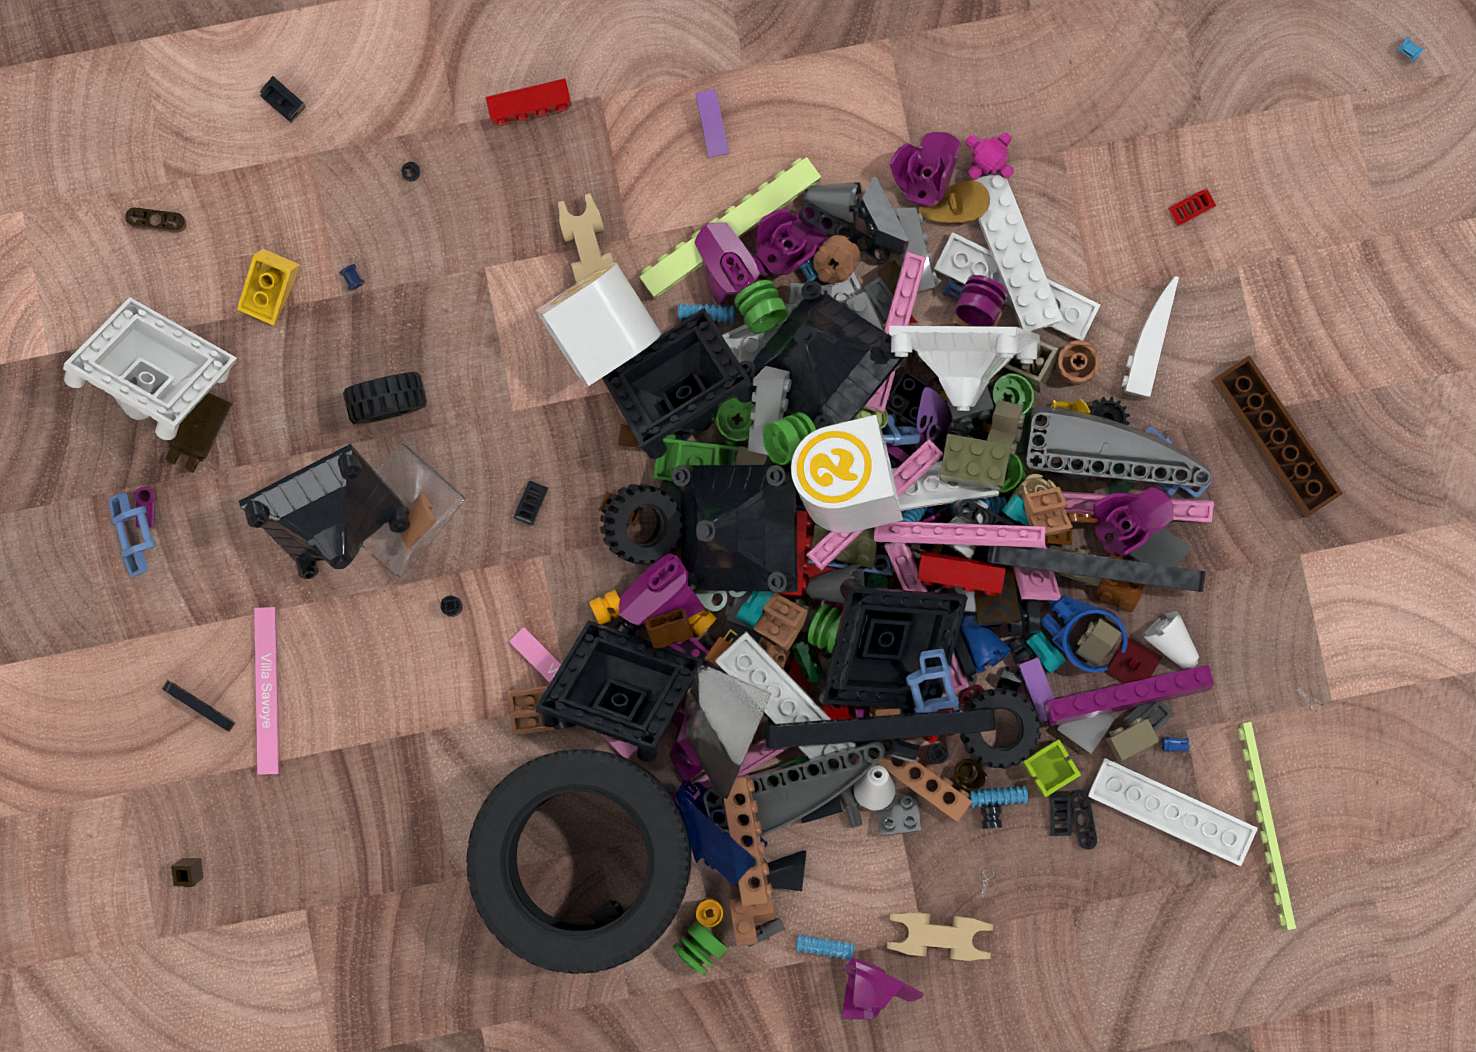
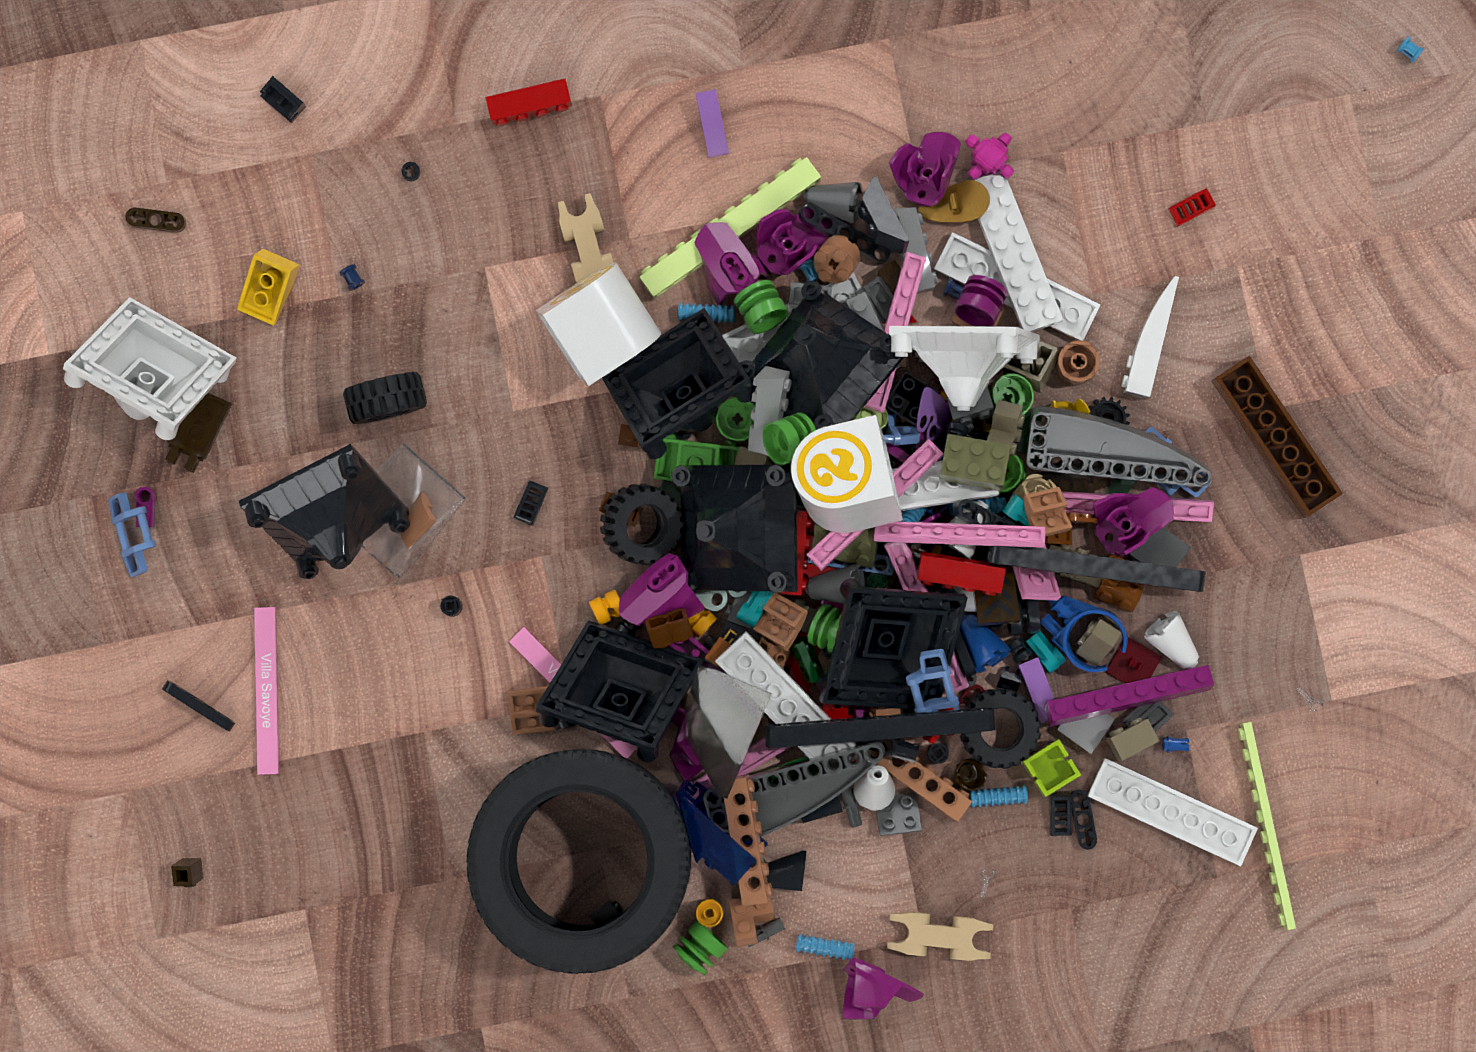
(991, 817): black wheel -> none

